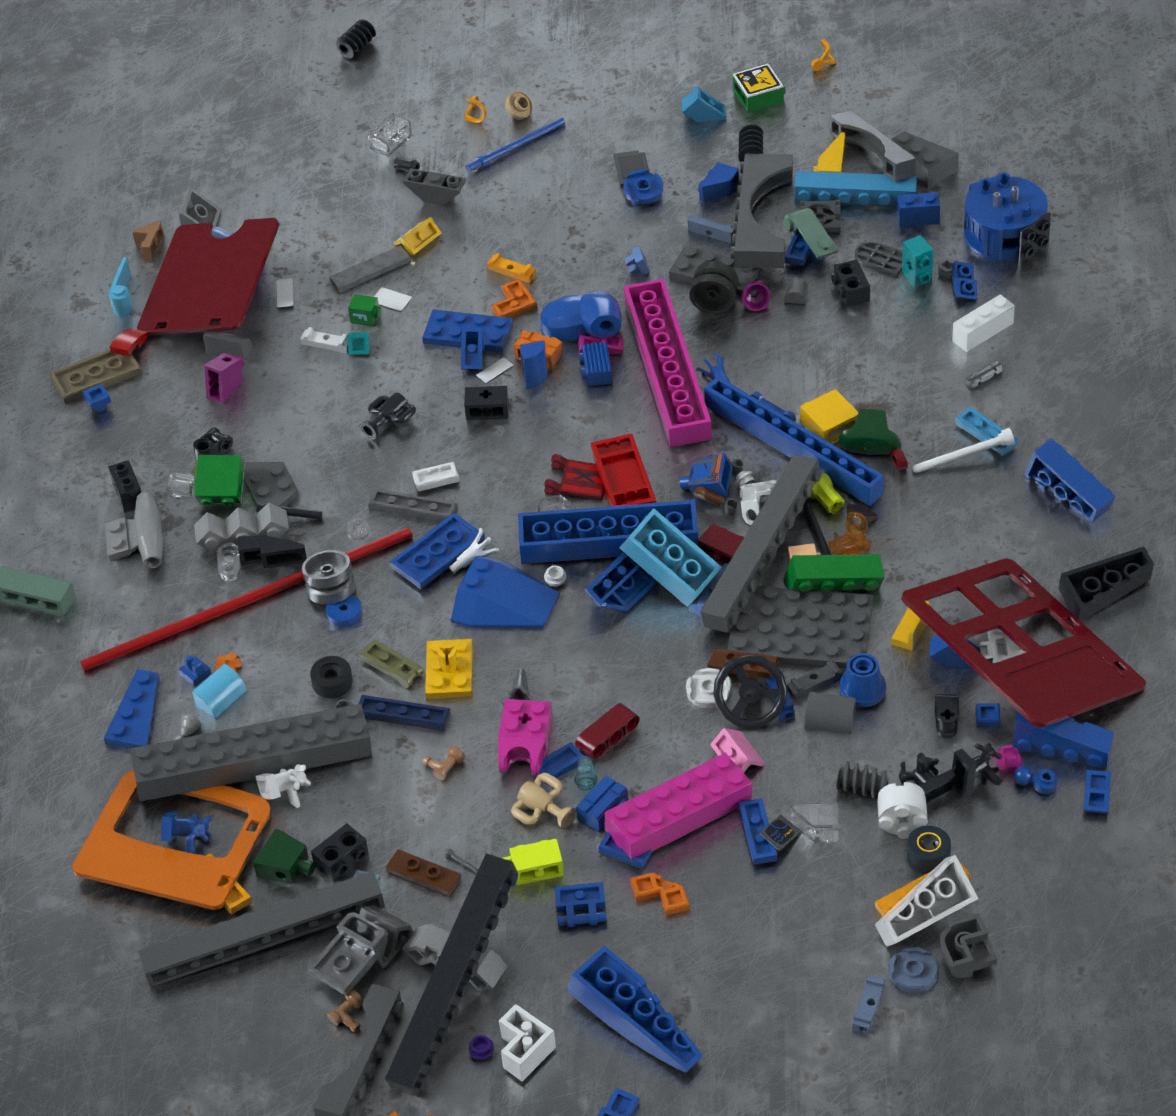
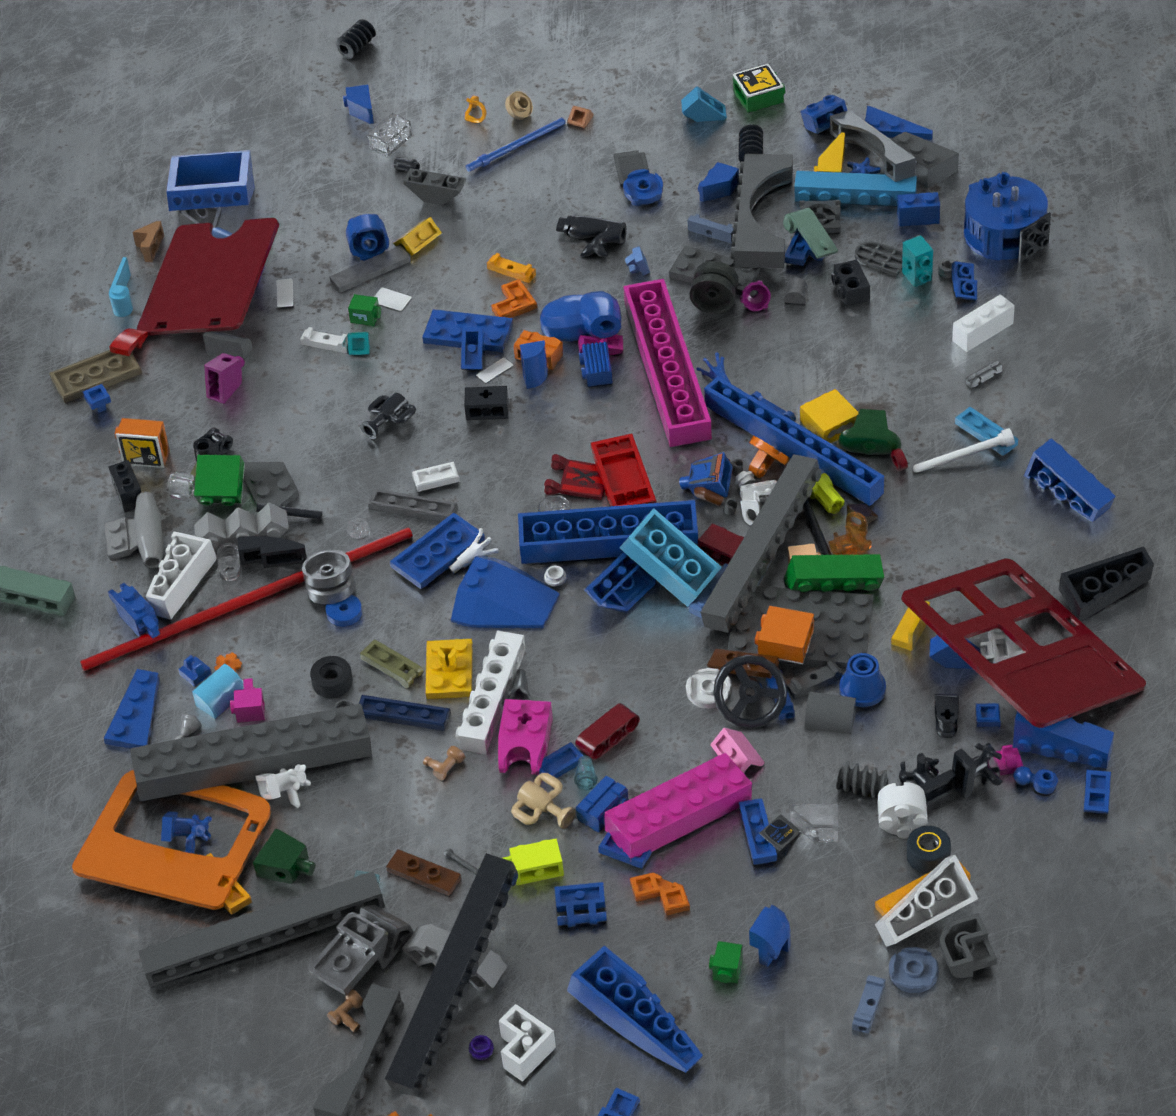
(135, 611): none -> blue hinge
(142, 442): none -> piece
(180, 572): none -> white wedge
(210, 180): none -> blue windscreen
(248, 703): none -> dark pink brick
(340, 852): black brick -> none
(359, 103): none -> blue slope
(366, 236): none -> blue brick
(491, 690): none -> white brick
(579, 117): none -> nougat slope
(585, 227): none -> black piece
(726, 962): none -> green brick
(765, 457): none -> orange tile
(770, 934): none -> blue brick
(785, 634): none -> orange piece
(817, 64): light orange piece -> none
(817, 115): none -> blue brick
(863, 167): none -> blue animal
(893, 125): none -> blue wing

